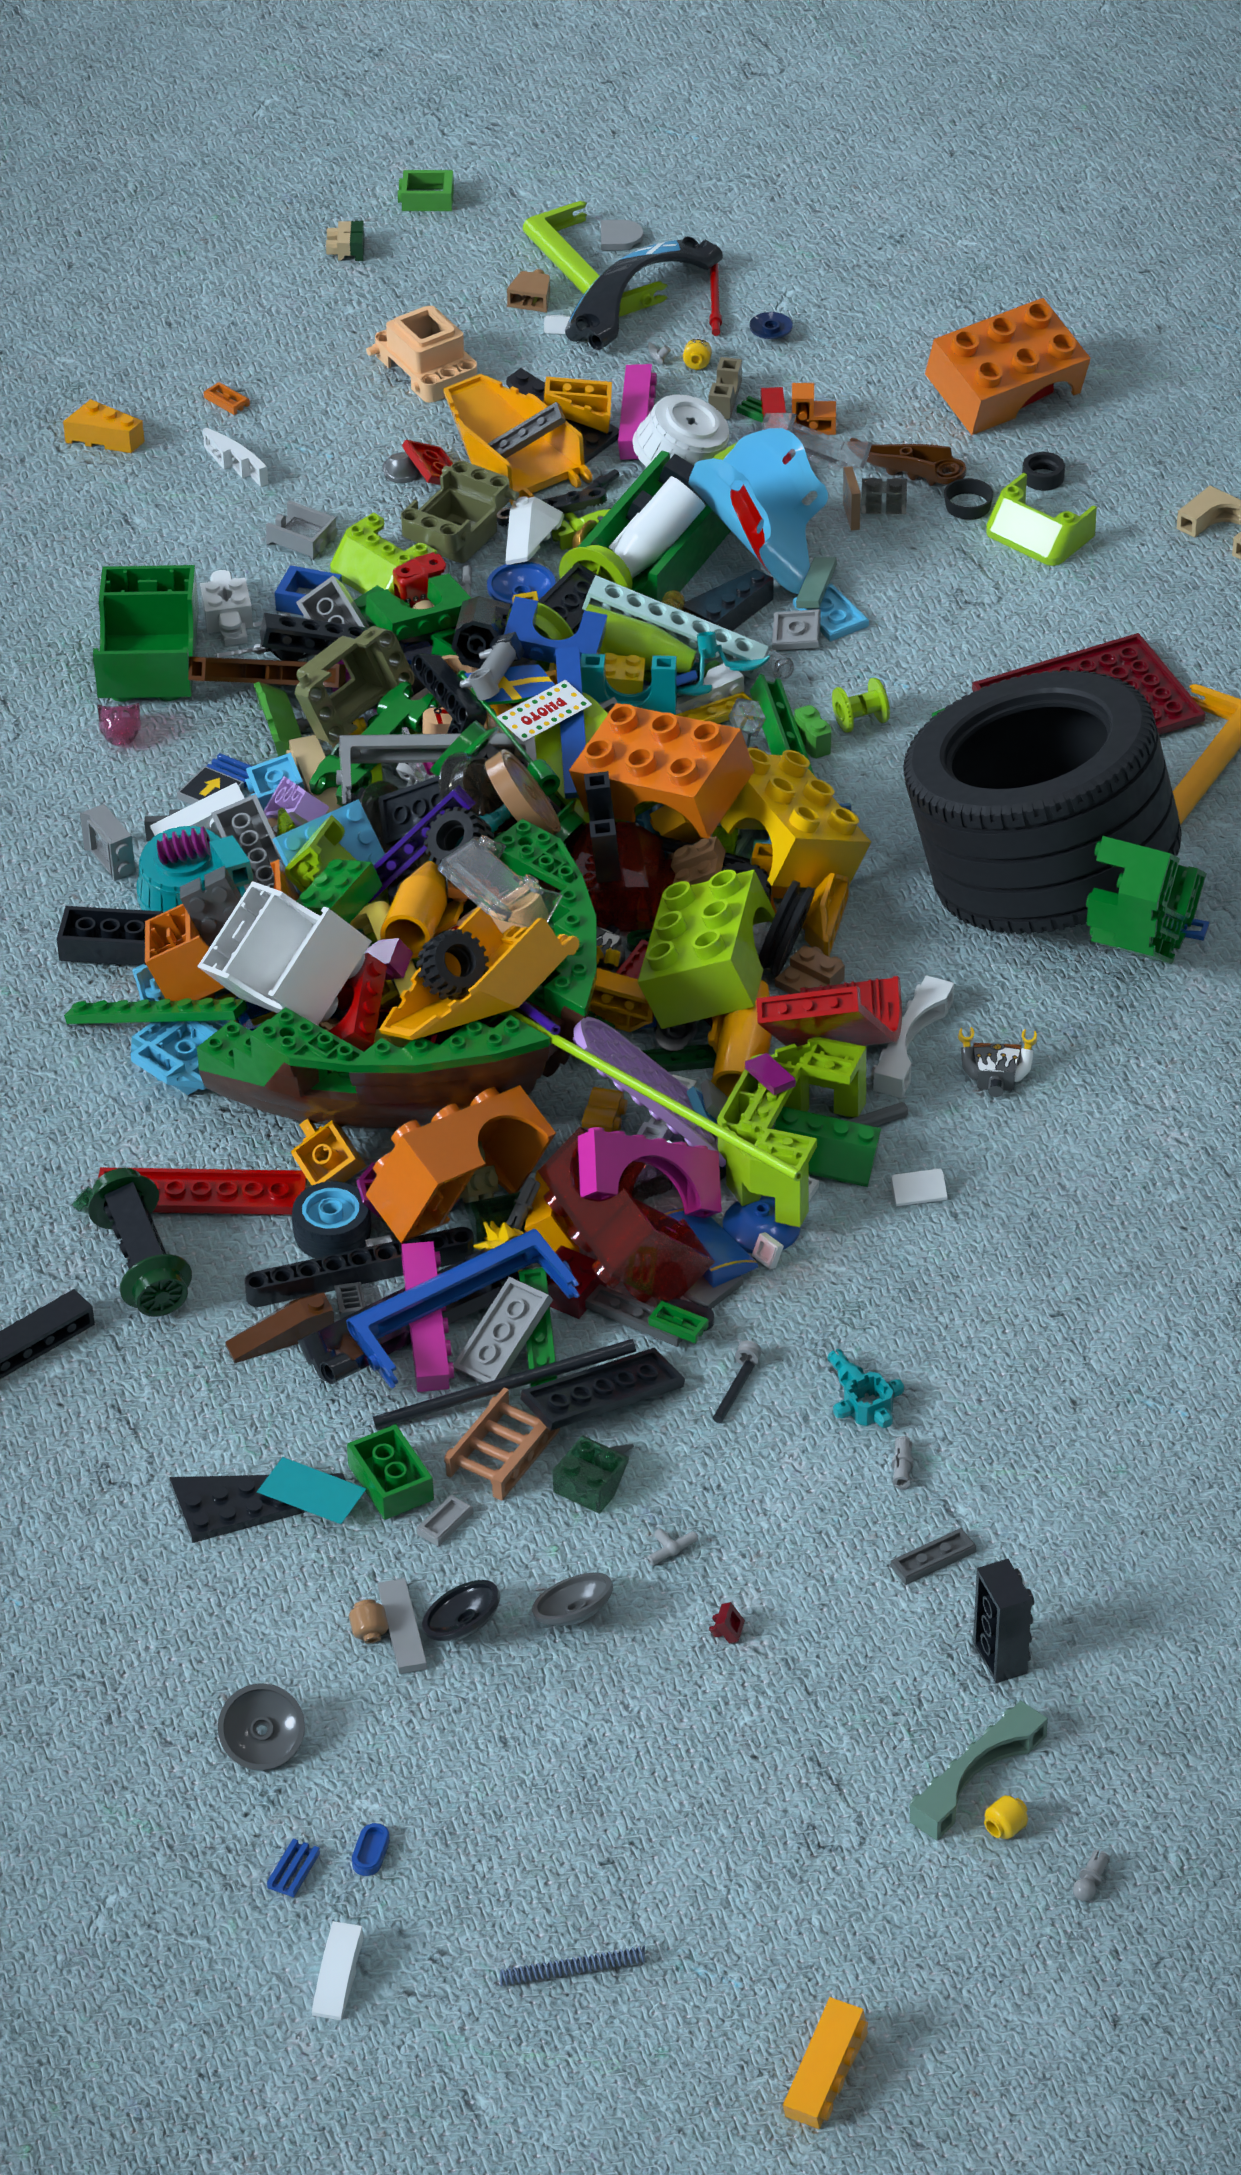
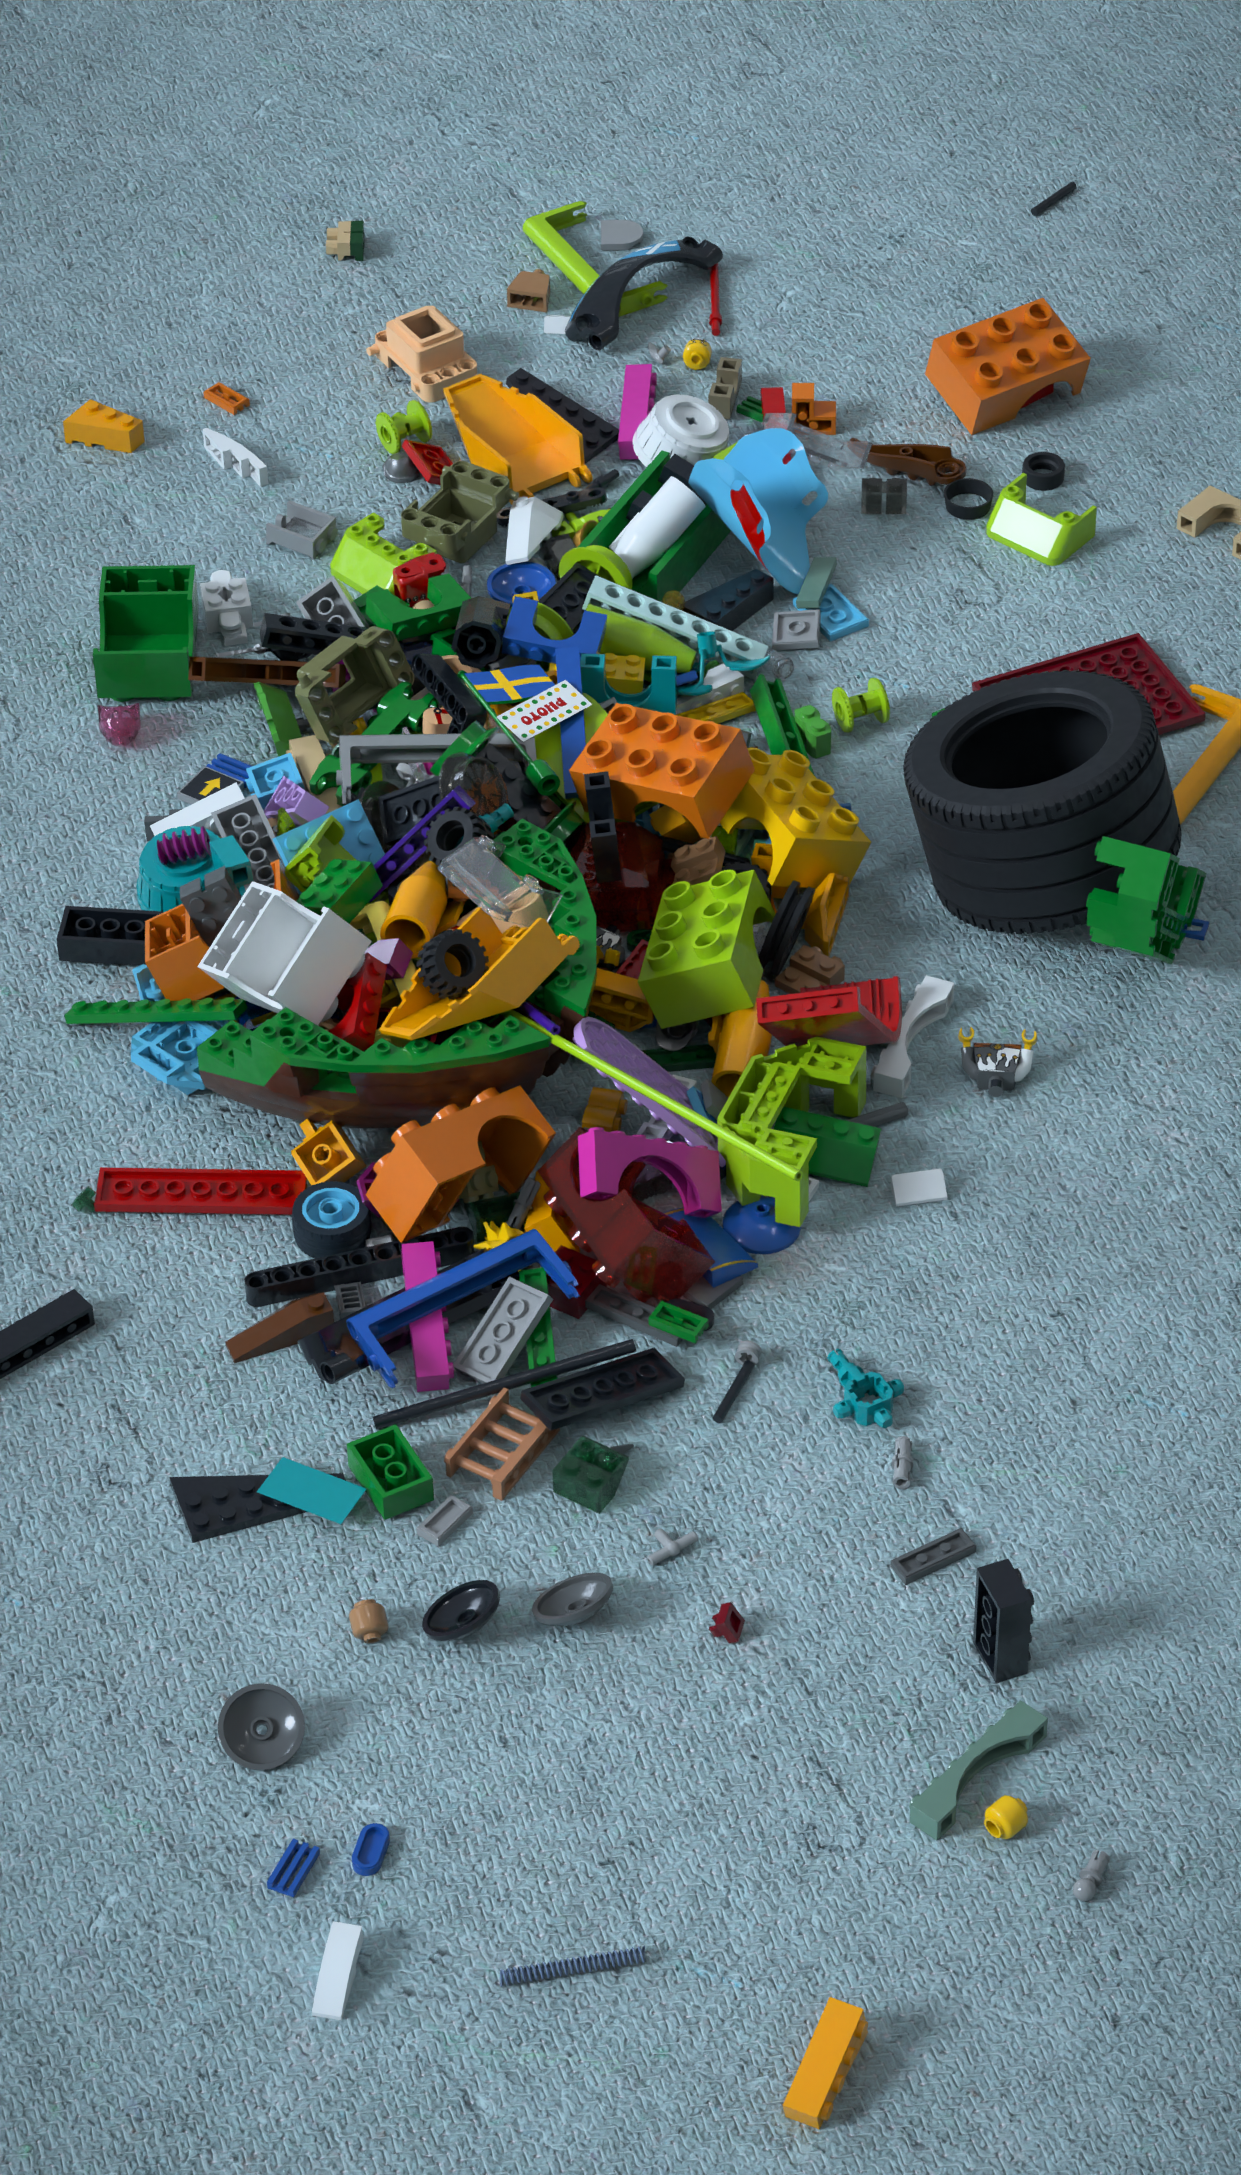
(108, 841): light grey window -> none
(155, 1280): dark green brick -> none
(293, 579): blue window -> none
(399, 426): none -> lime hose
(402, 1626): light grey tile -> none
(426, 199): bright green window -> none
(498, 658): light grey piece -> none
(521, 792): medium nougat brick -> none
(529, 431): dark grey plate -> none
(554, 550): none -> clear smoke brick
(581, 400): light orange wedge -> none
(747, 716): clear brick -> none
(767, 1250): white tile -> none
(770, 1073): magenta tile -> none
(771, 325): dark blue dish -> none
(851, 498): medium nougat tile -> none
(1053, 198): none -> black bar

